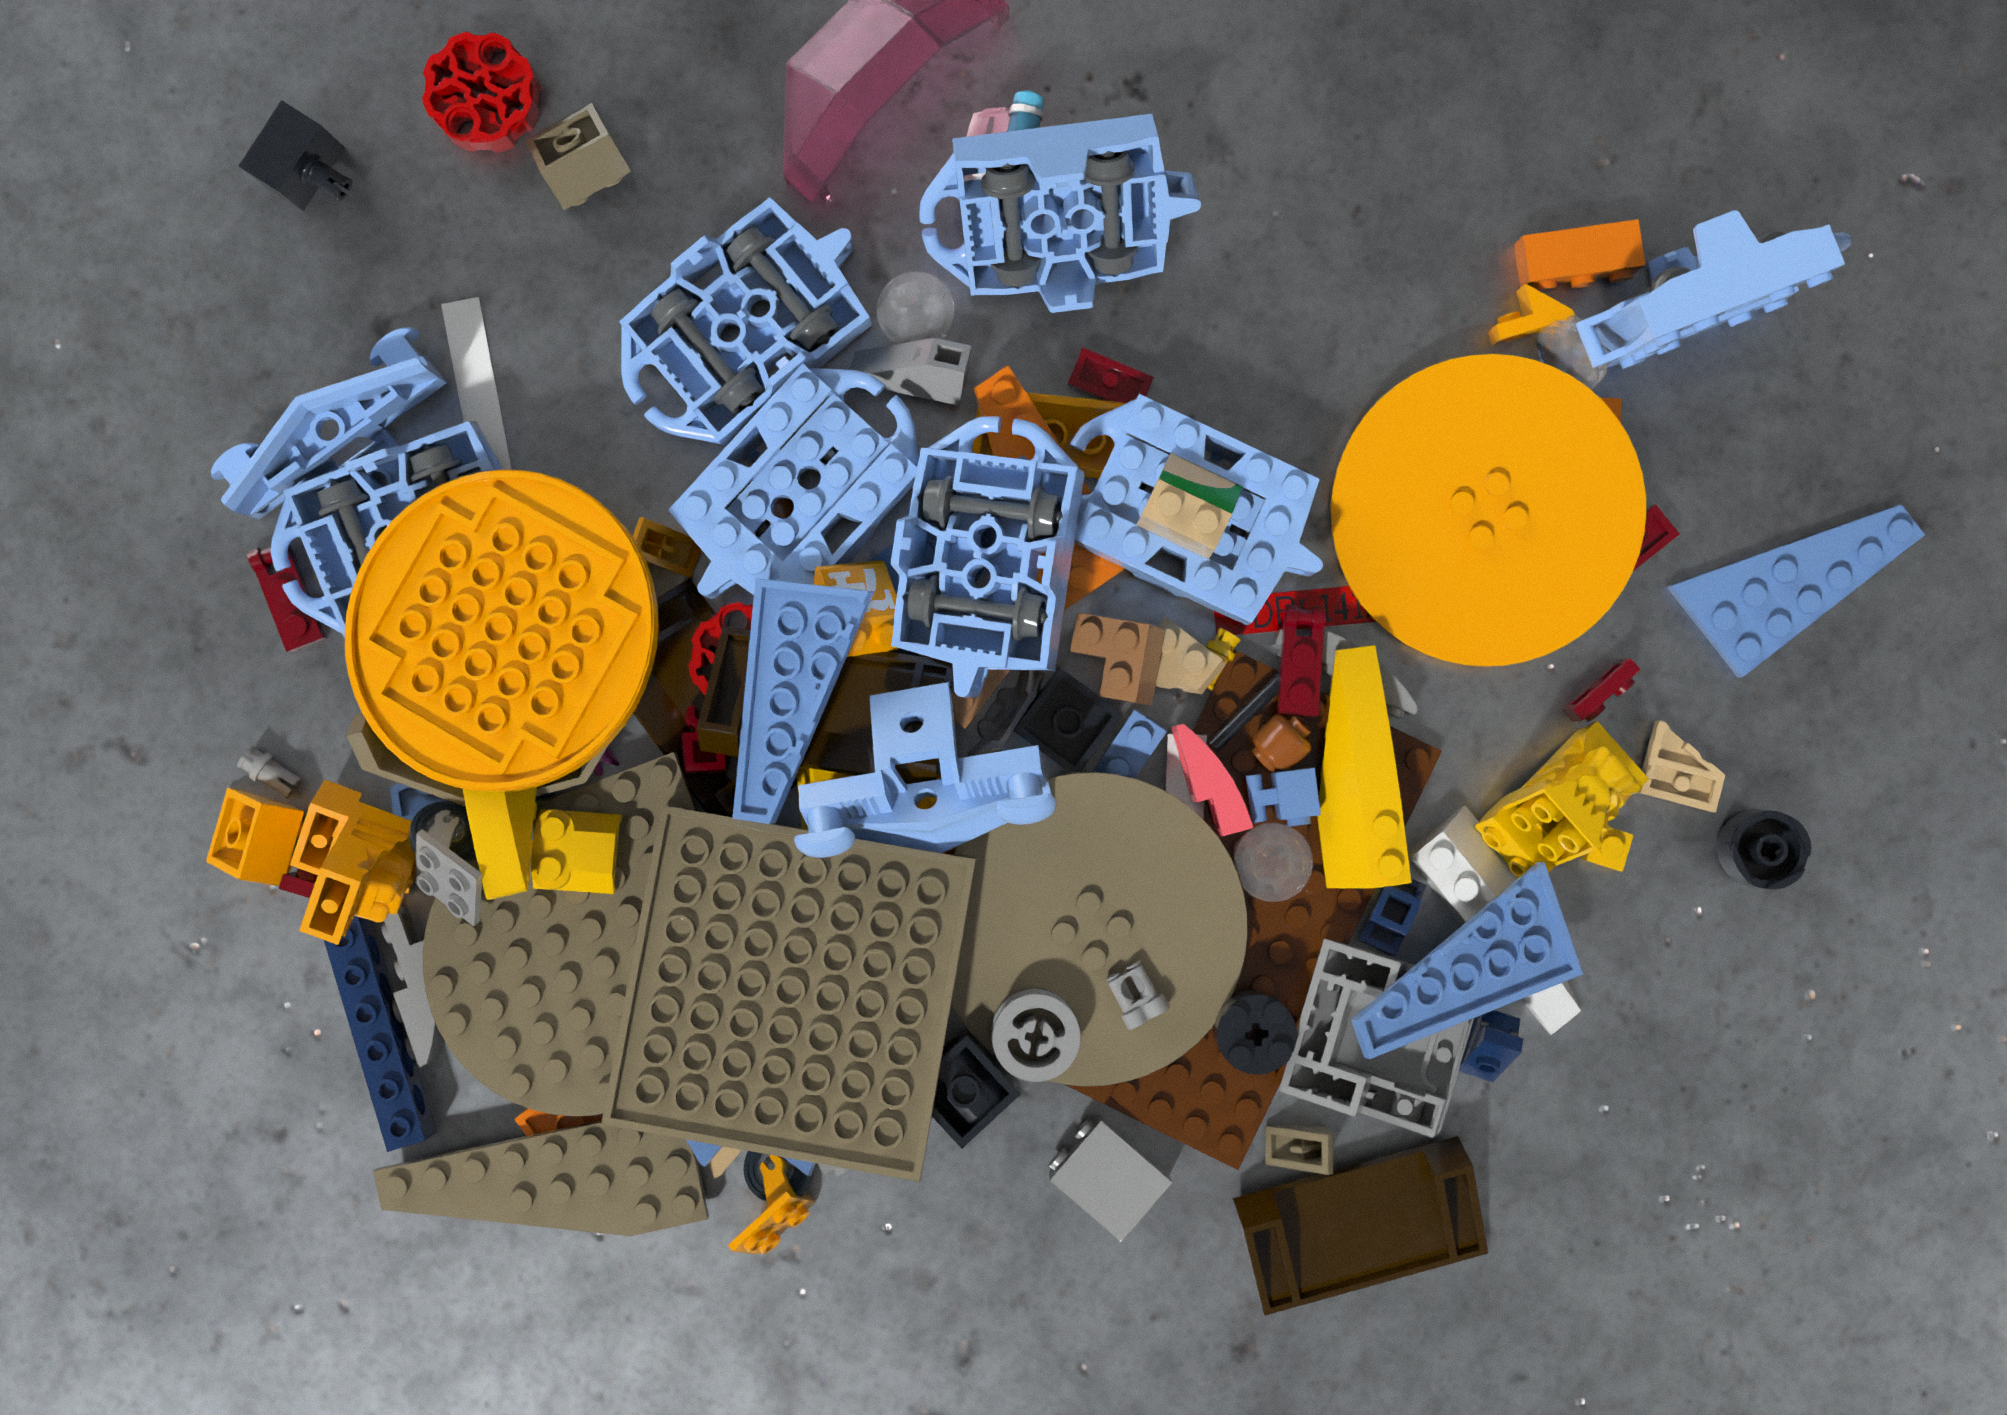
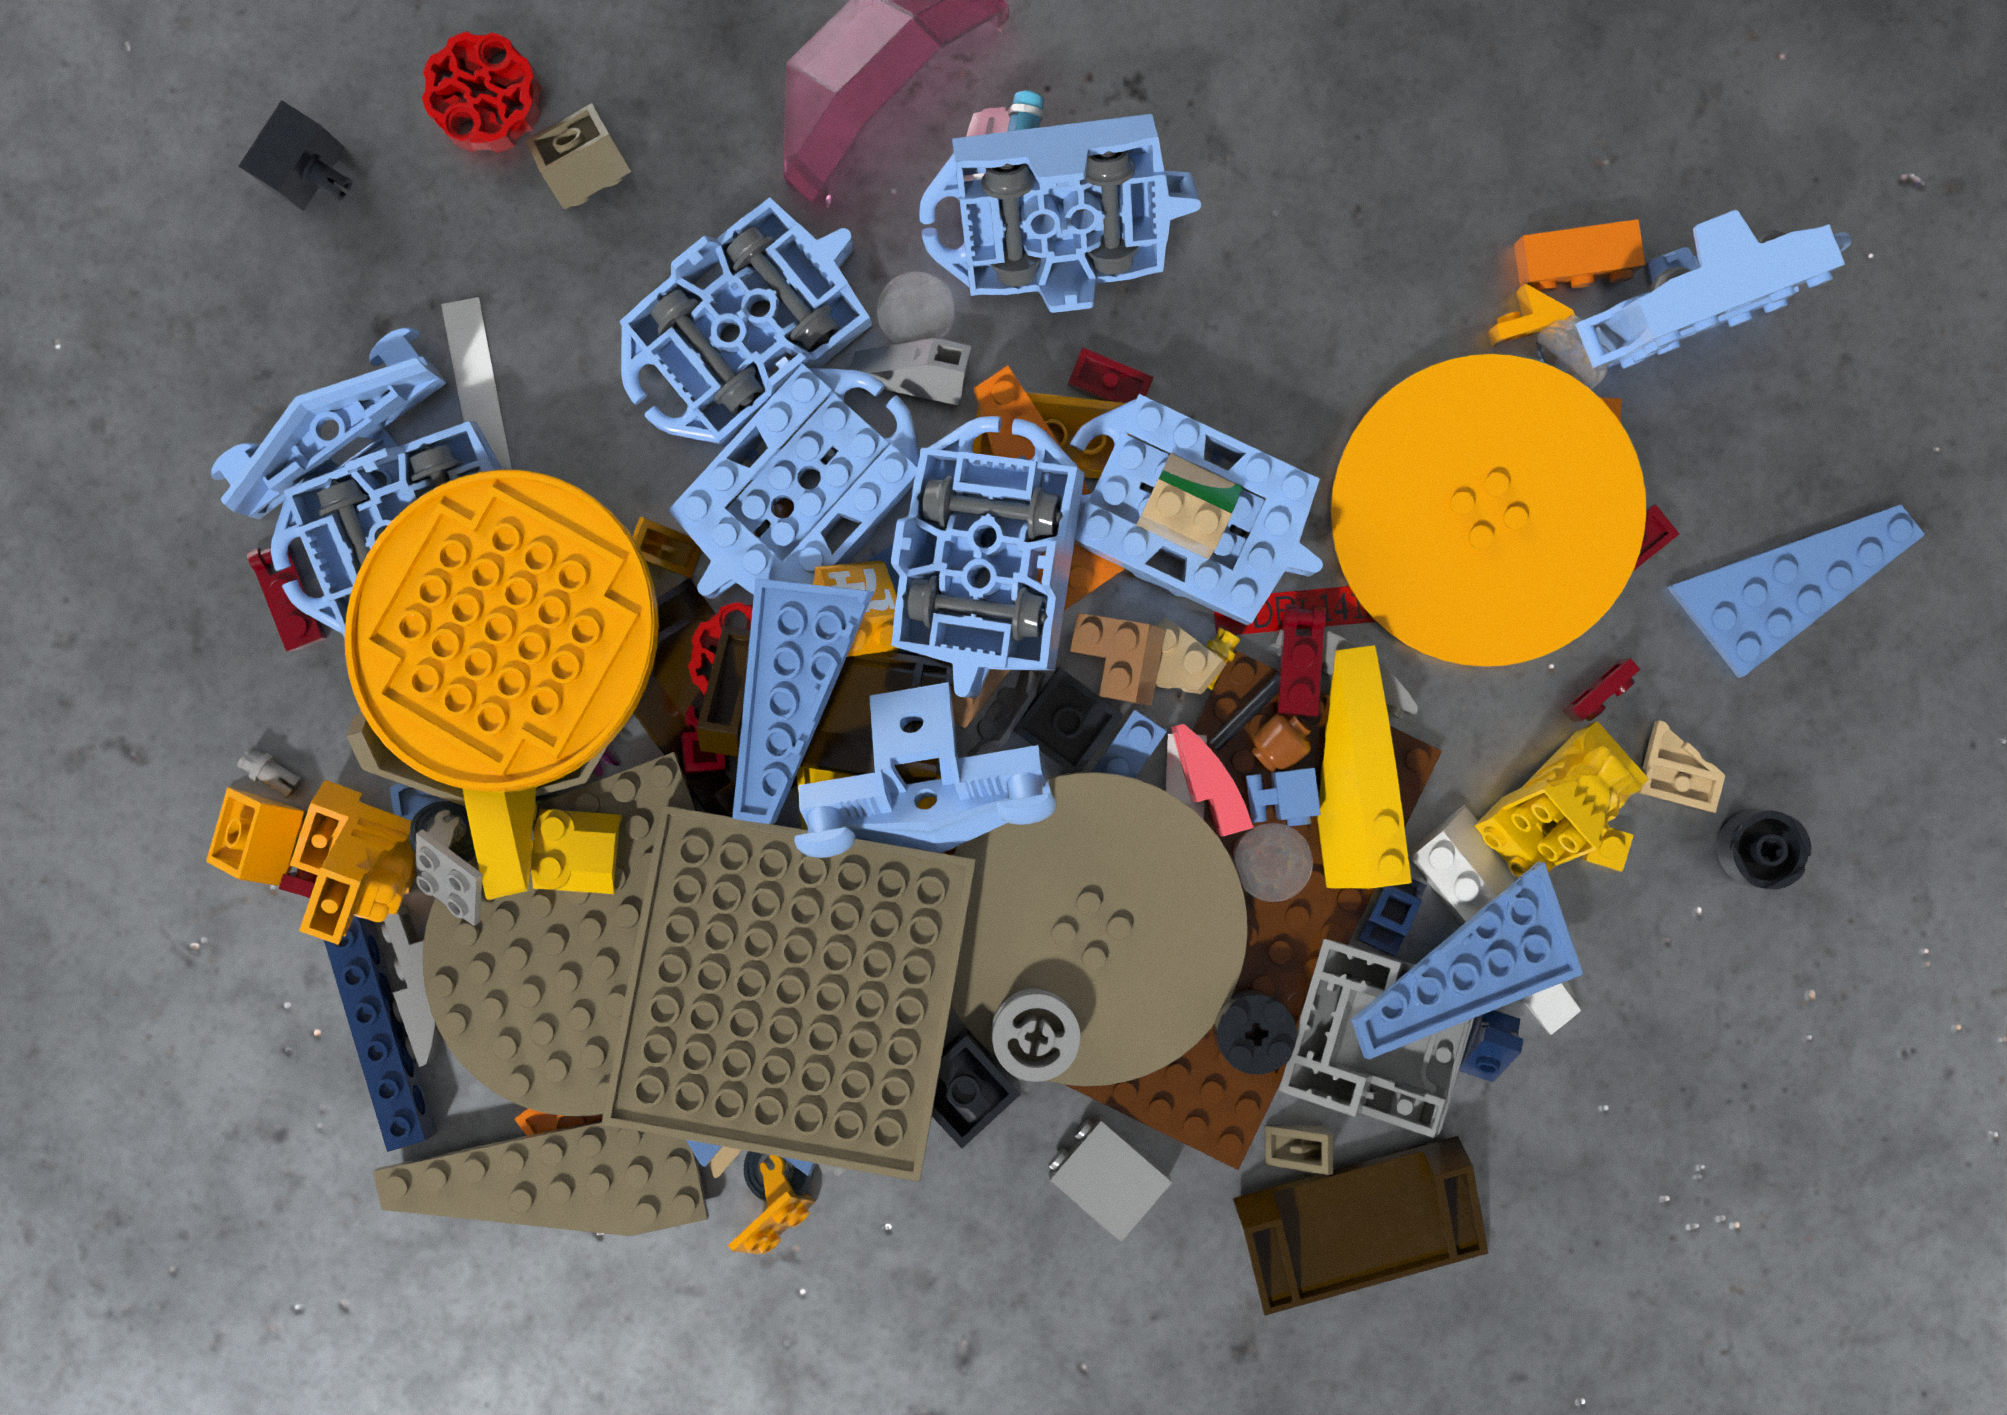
(1142, 1009): light grey piece -> none

